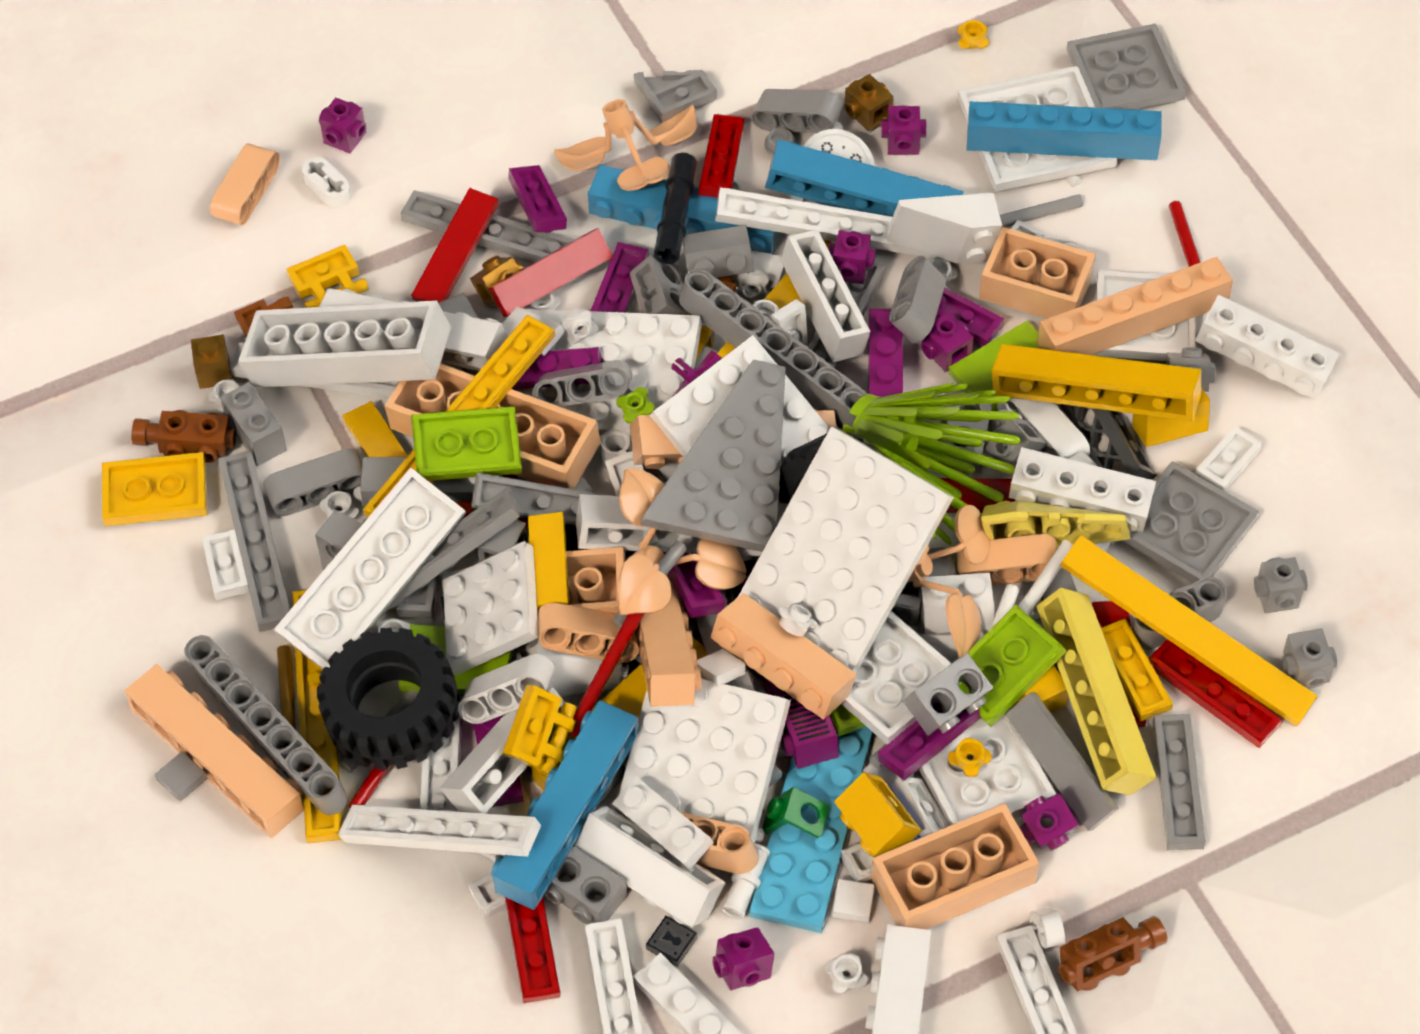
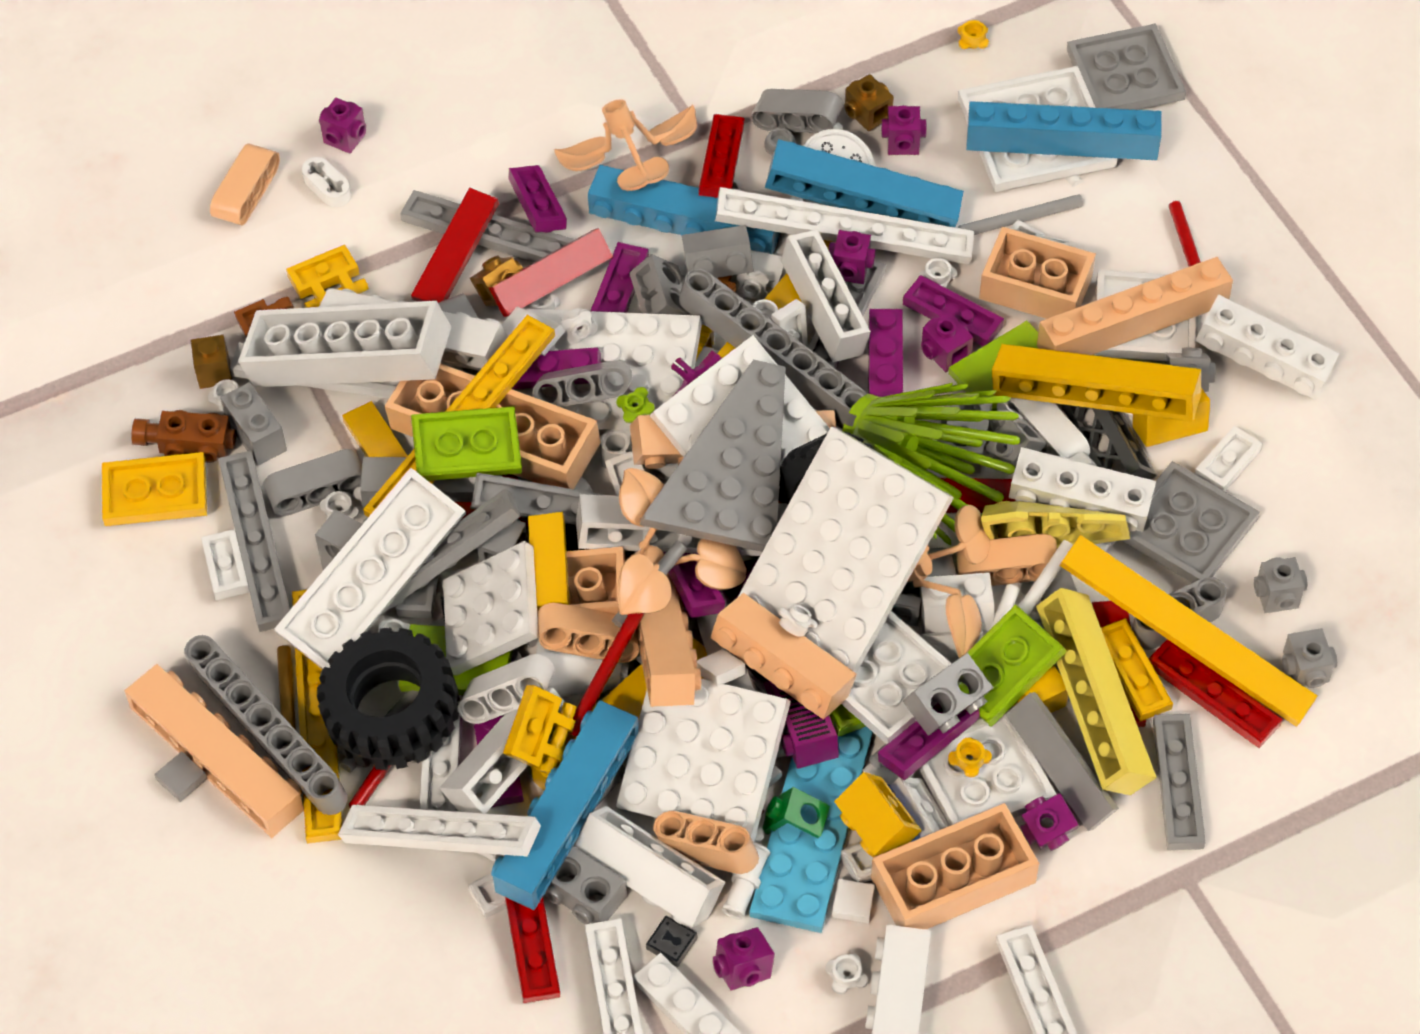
(663, 823): white plate -> none
(675, 91): light grey wing -> none
(675, 208): black piece -> none
(917, 299): light grey beam -> none
(948, 226): white slope -> none
(1048, 927): white beam -> none
(1094, 955): dark orange brick -> none

